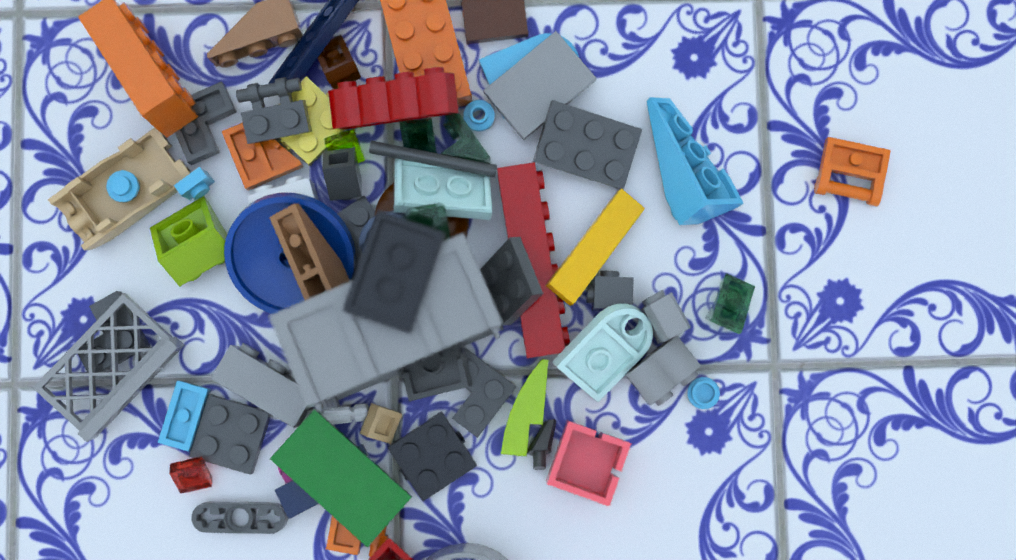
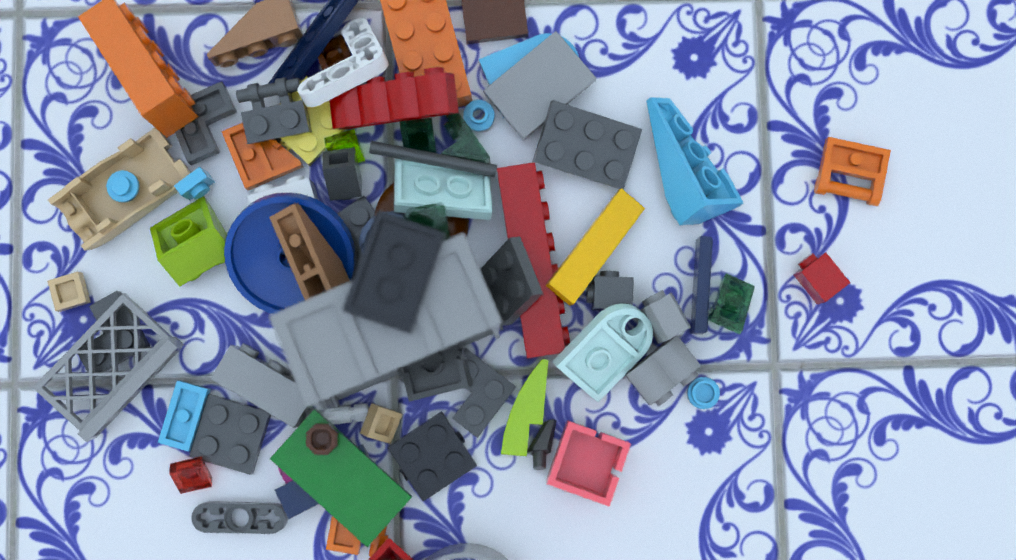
(68, 291): none -> tan plate
(322, 438): none -> reddish brown tile
(365, 63): none -> white beam
(701, 285): none -> dark blue tile
(821, 277): none -> red brick

